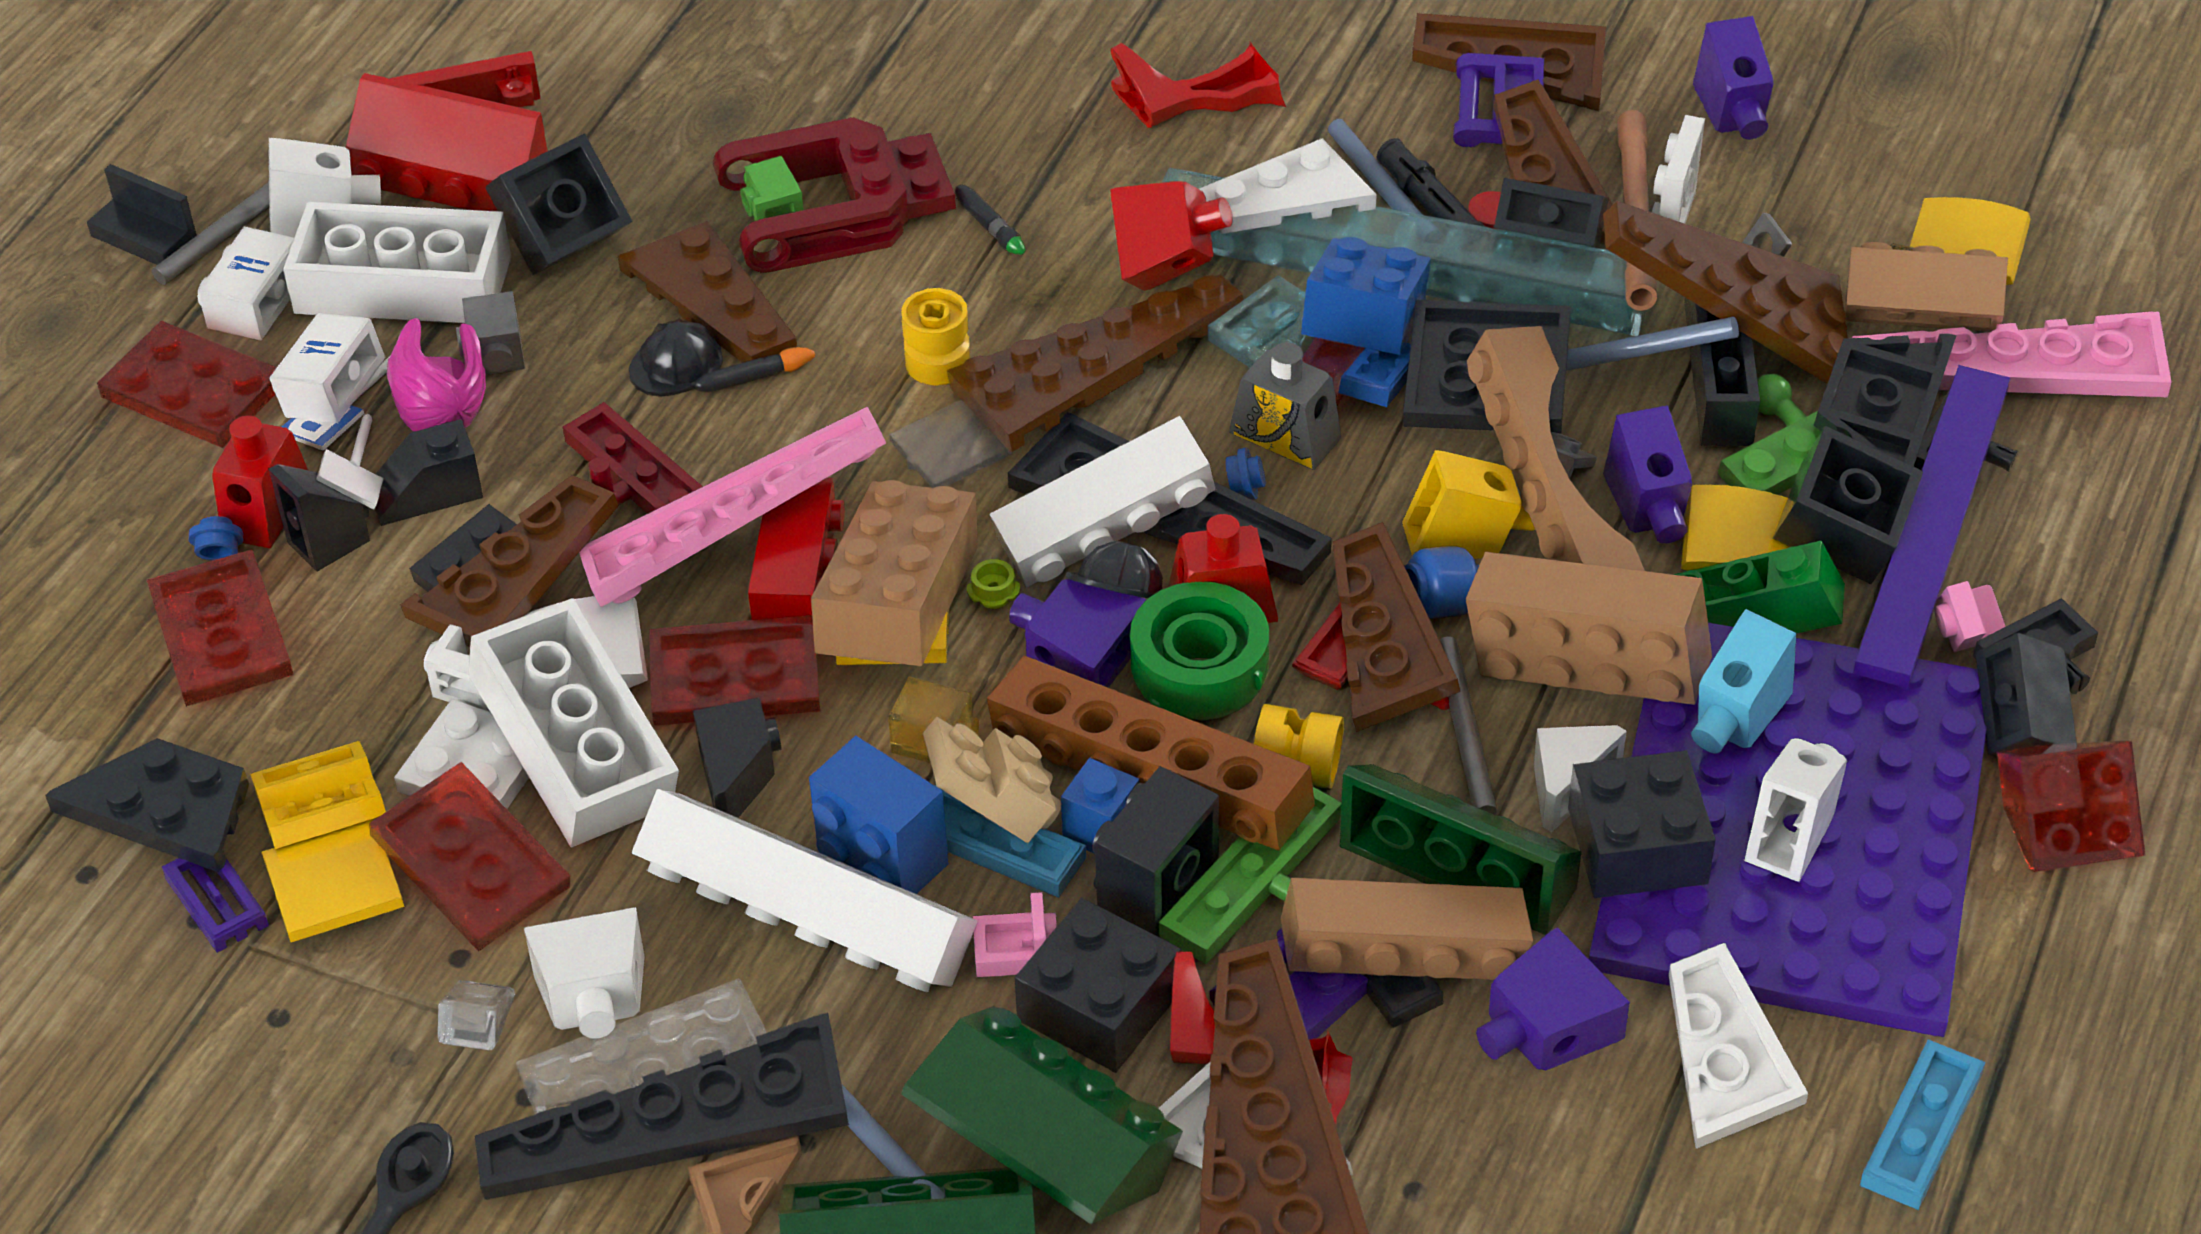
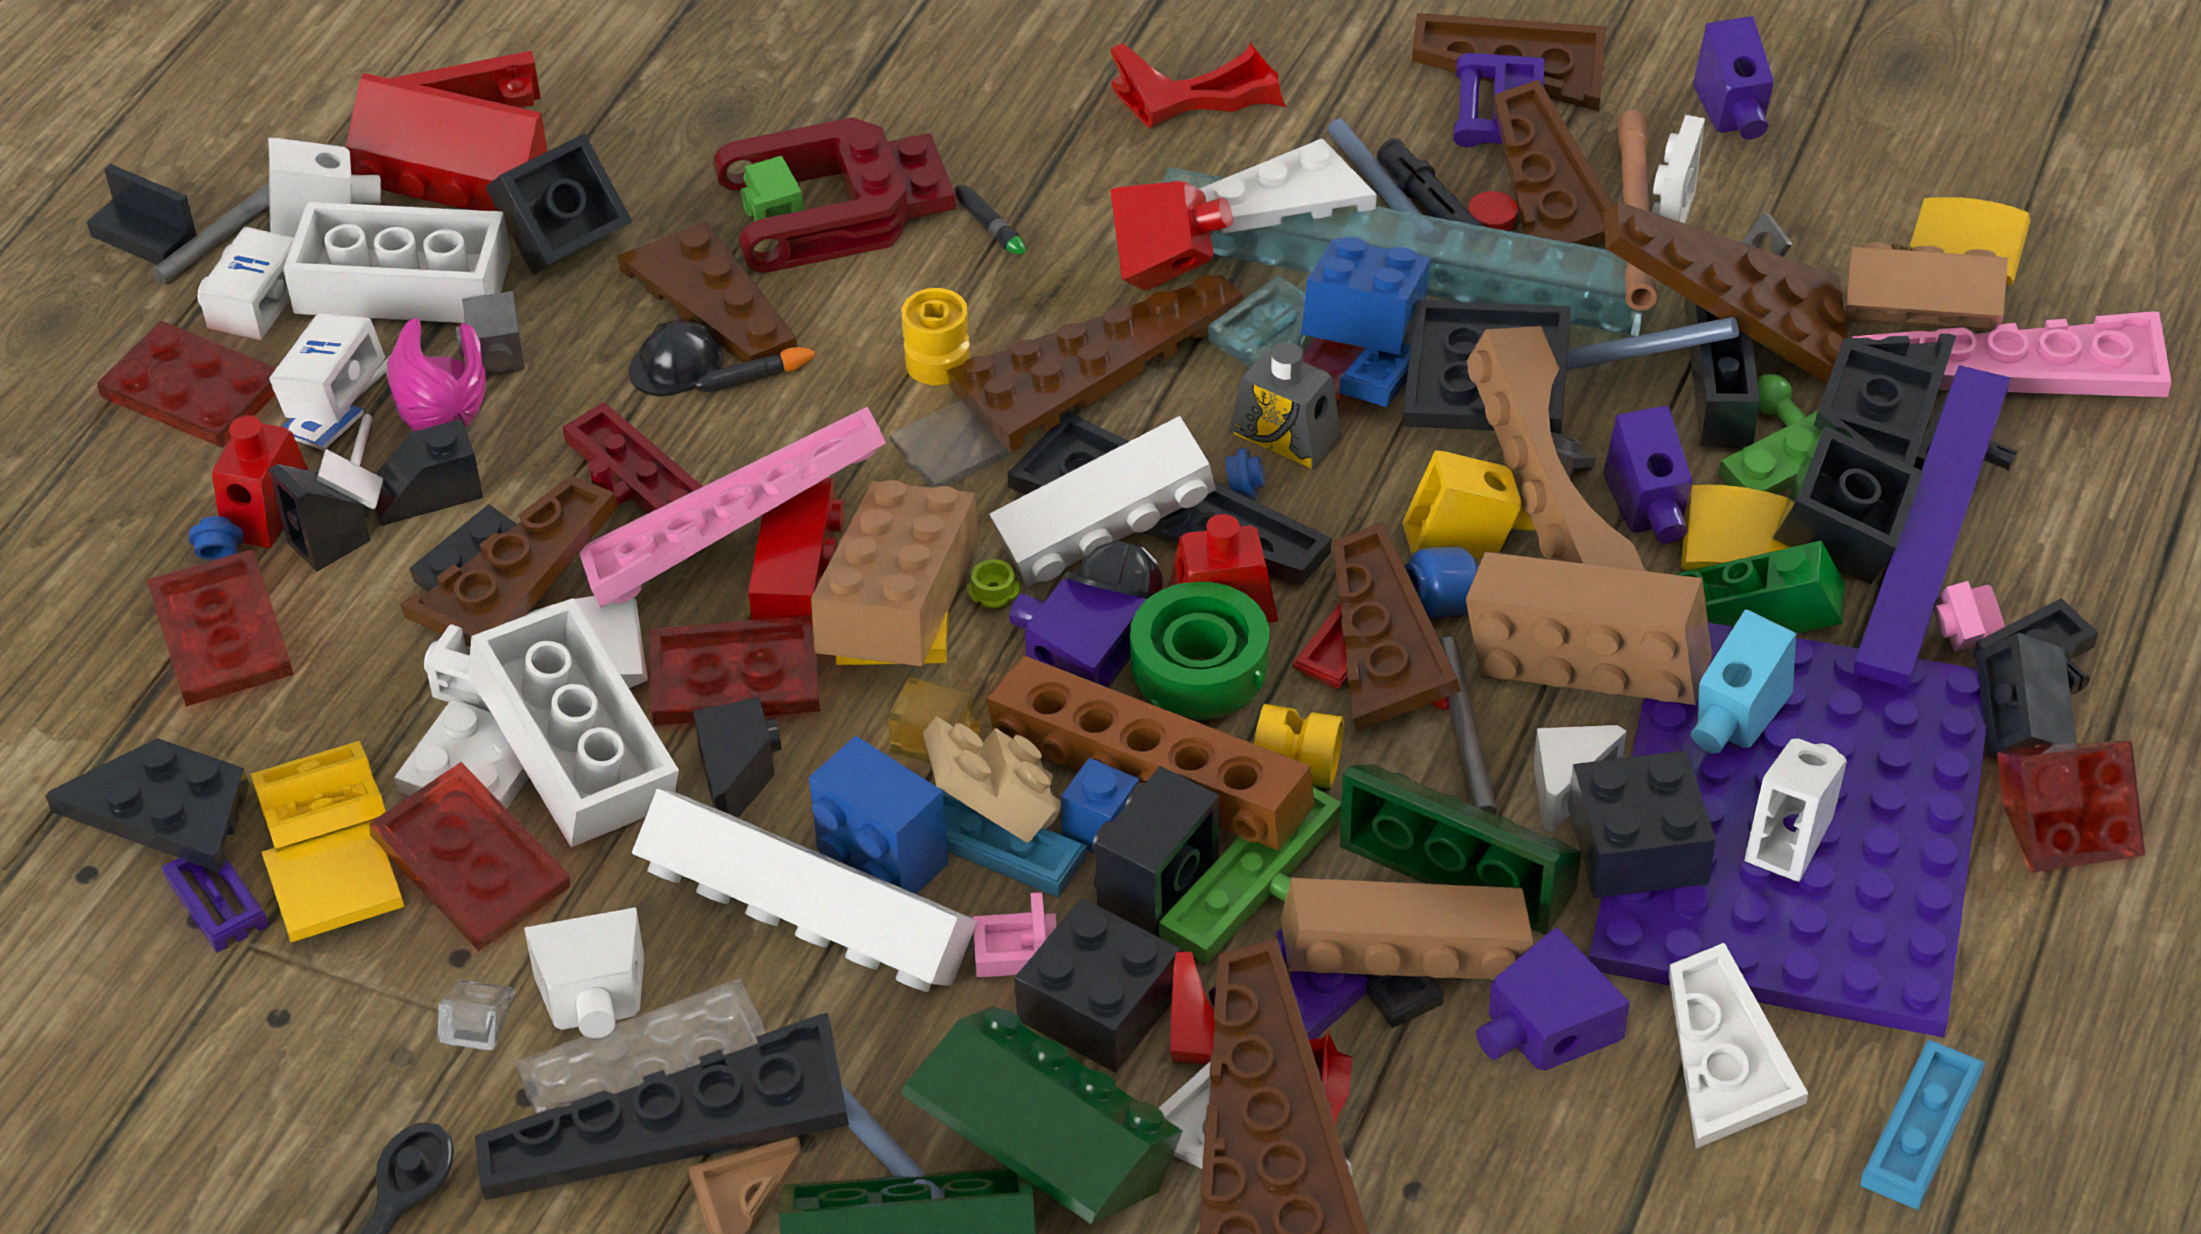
(1551, 212): black brick -> none

